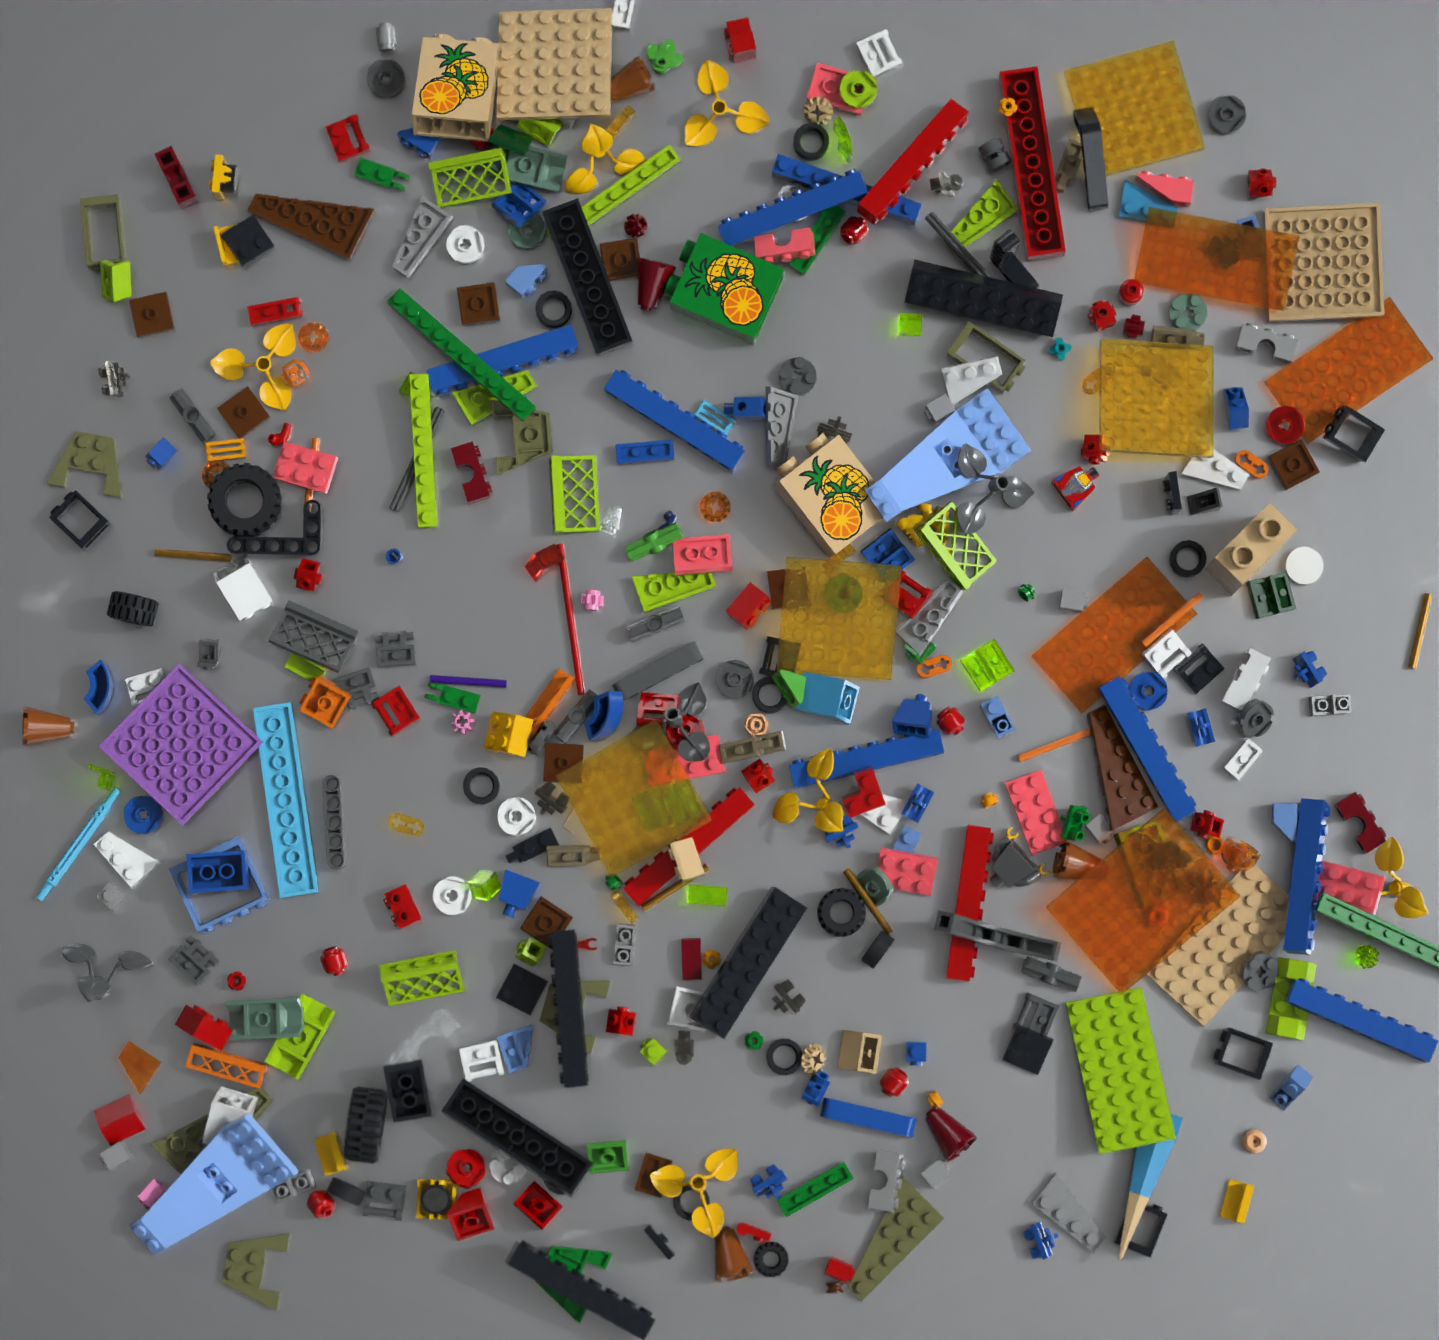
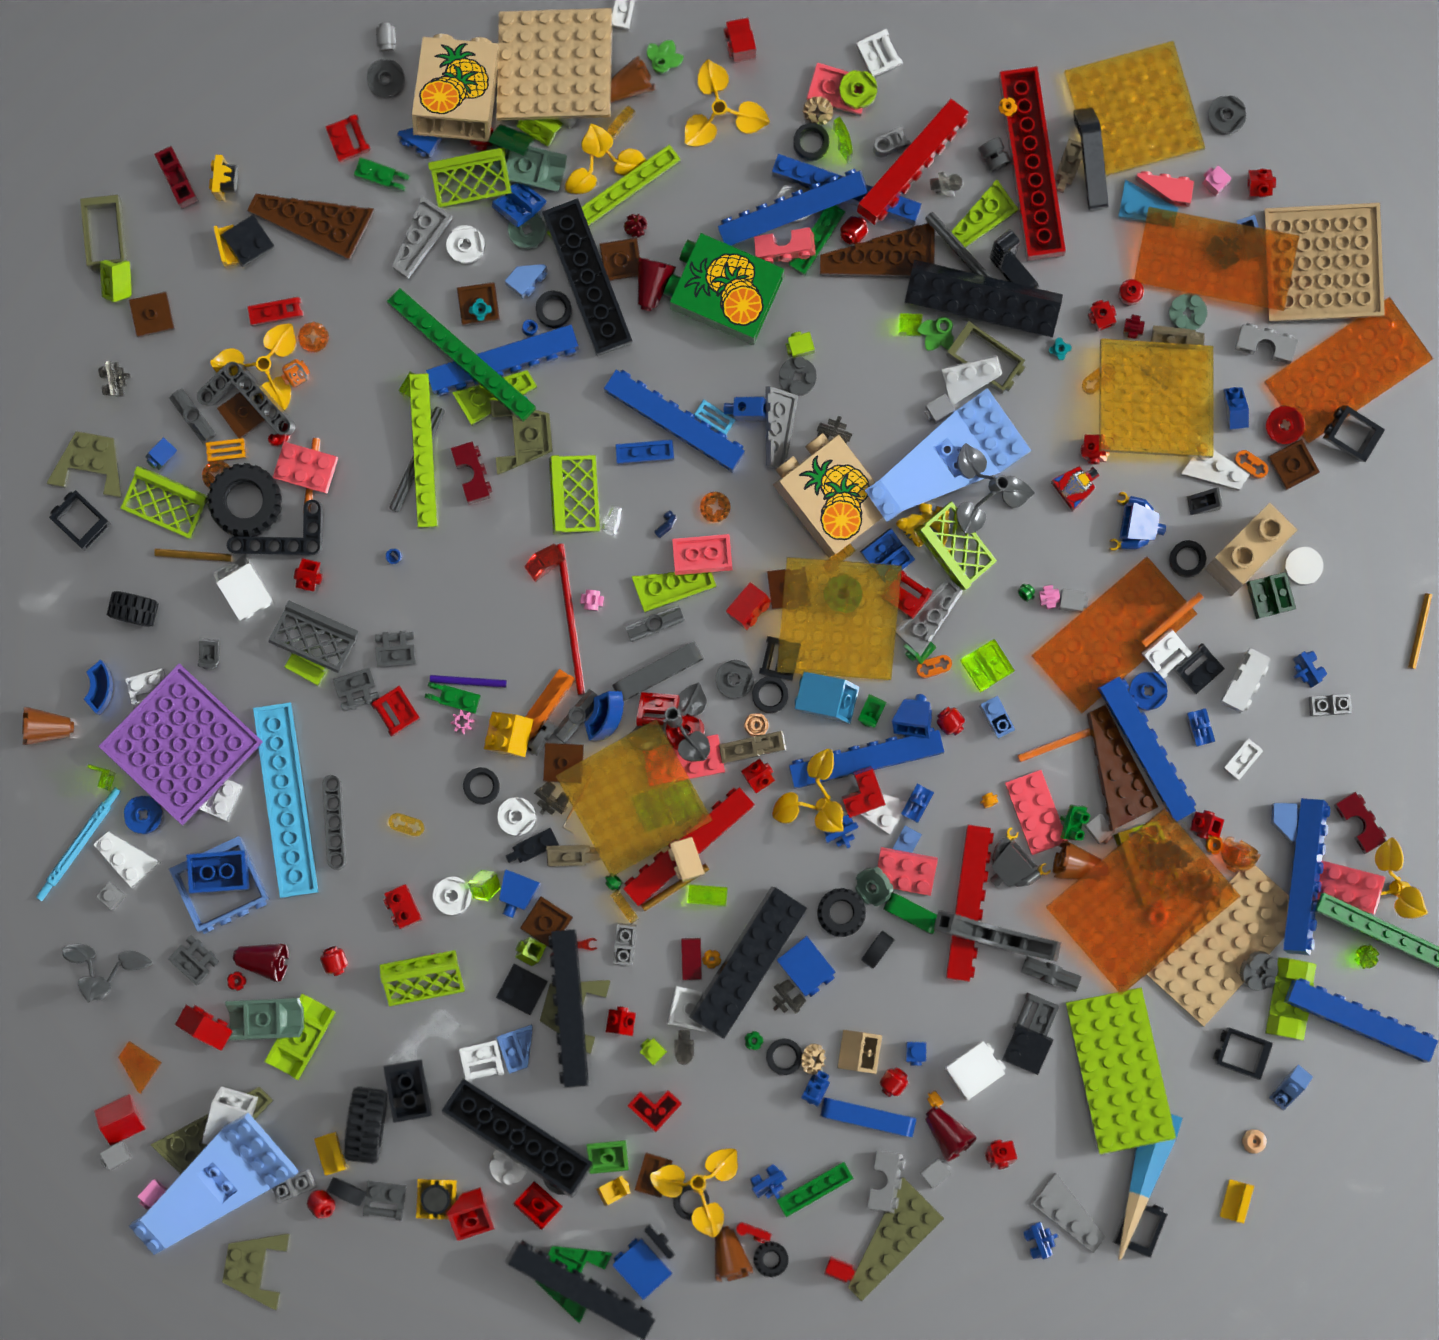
(168, 485): none -> lime fence
(224, 800): none -> white plate
(229, 1058): orange fence -> none
(250, 394): none -> dark grey beam
(263, 960): none -> dark red cone
(324, 701): orange plate -> none
(458, 1176): red plate -> none
(475, 309): none -> teal plate
(526, 325): none -> blue hinge
(613, 1190): none -> yellow bracket
(641, 1268): none -> blue brick
(654, 541): bright green piece -> none
(655, 1114): none -> red brick
(791, 686): bright green slope -> none
(800, 344): none -> lime brick
(806, 967): none -> blue brick
(834, 1287): reddish brown bush -> none
(867, 900): pearl gold bar -> none
(871, 711): none -> green bracket
(883, 255): none -> reddish brown wing
(894, 140): none -> light grey piece
(911, 913): none -> green beam
(935, 336): none -> bright green plate
(975, 1070): none -> white slope
(1001, 1154): none -> red brick
(1049, 596): none -> bright pink gear
(1139, 523): none -> torso
(1171, 486): black plate -> none
(1216, 180): none -> bright pink brick
(1246, 718): dark grey plate -> none

